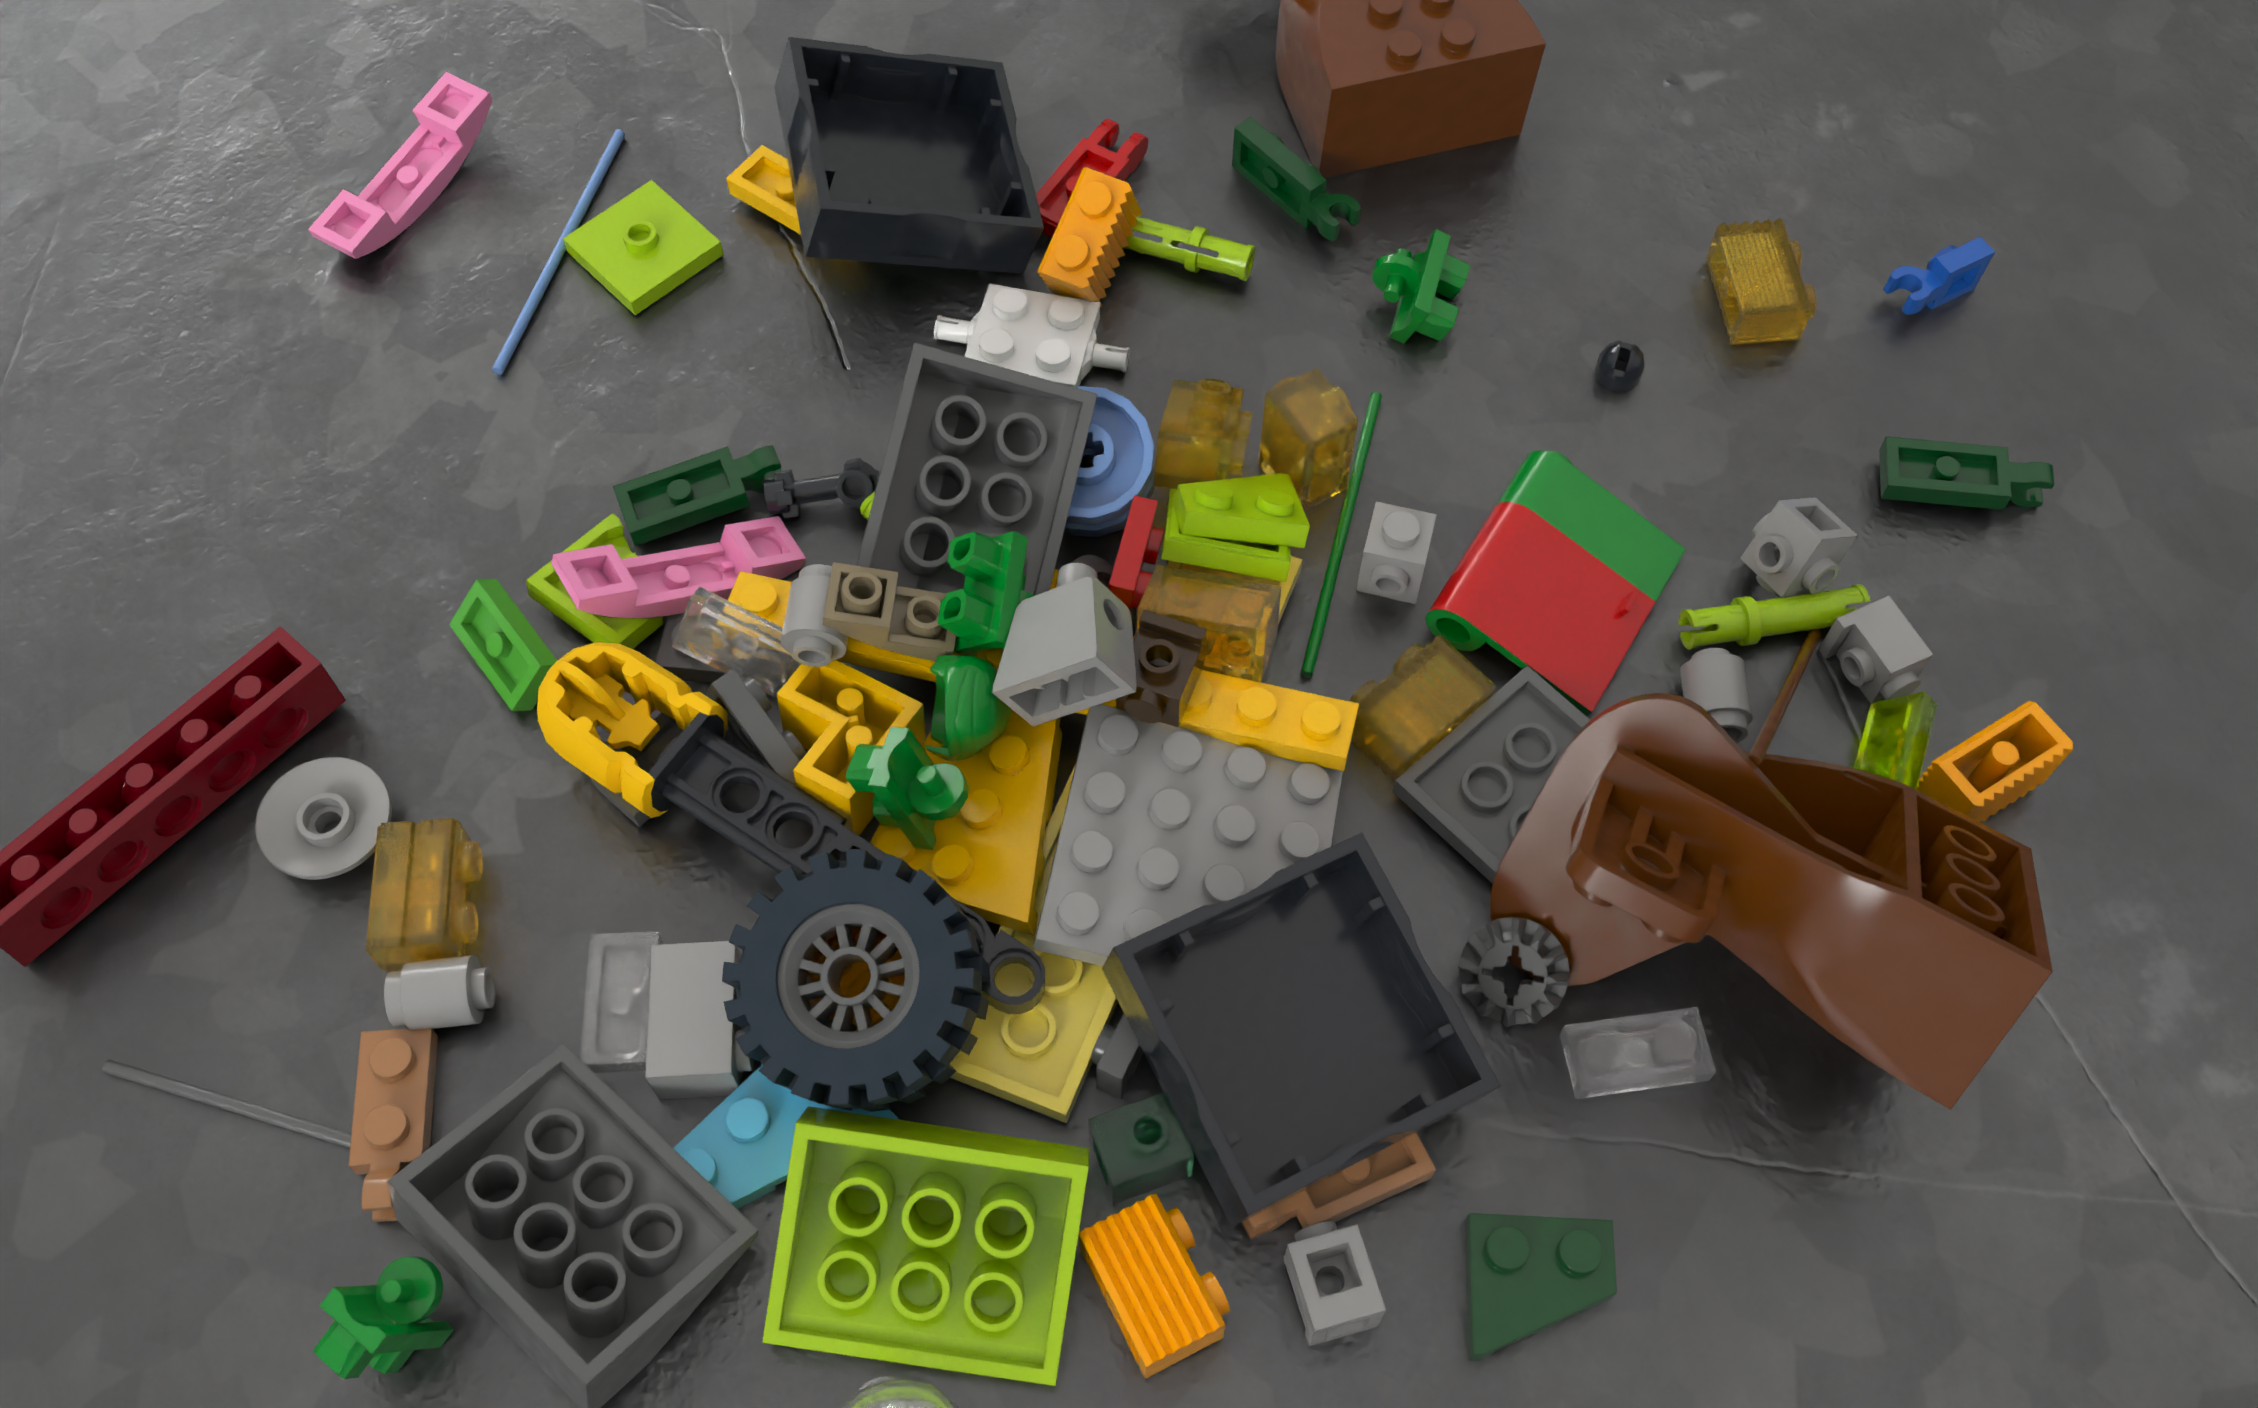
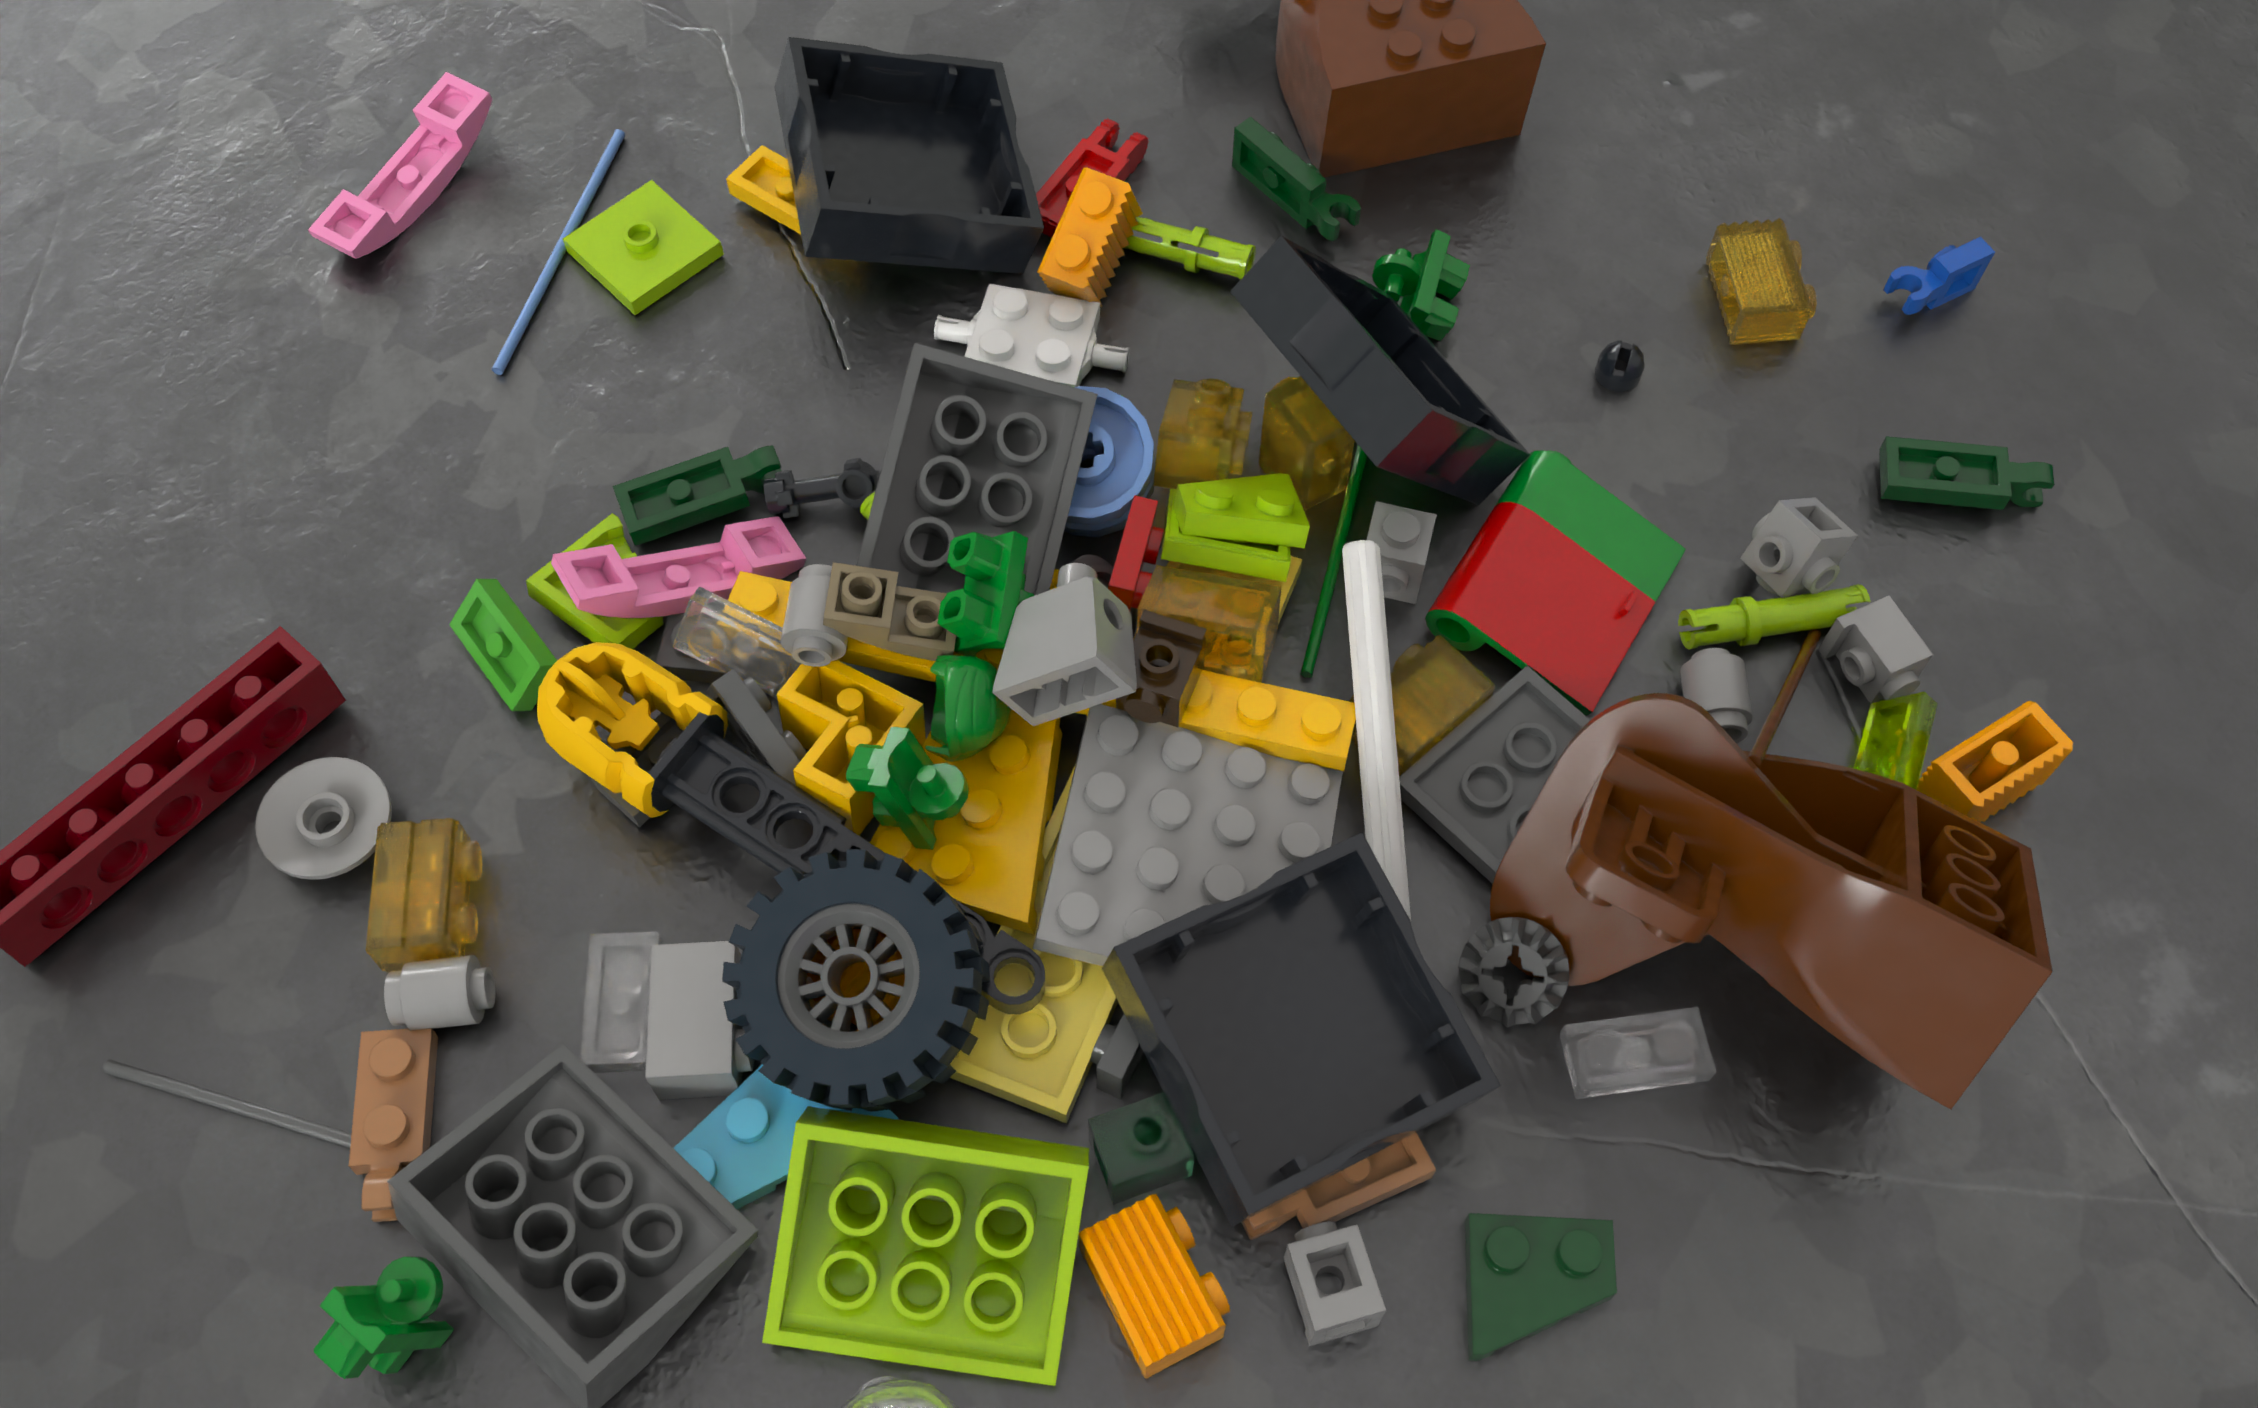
(1375, 712): none -> white axle
(1378, 374): none -> black tile

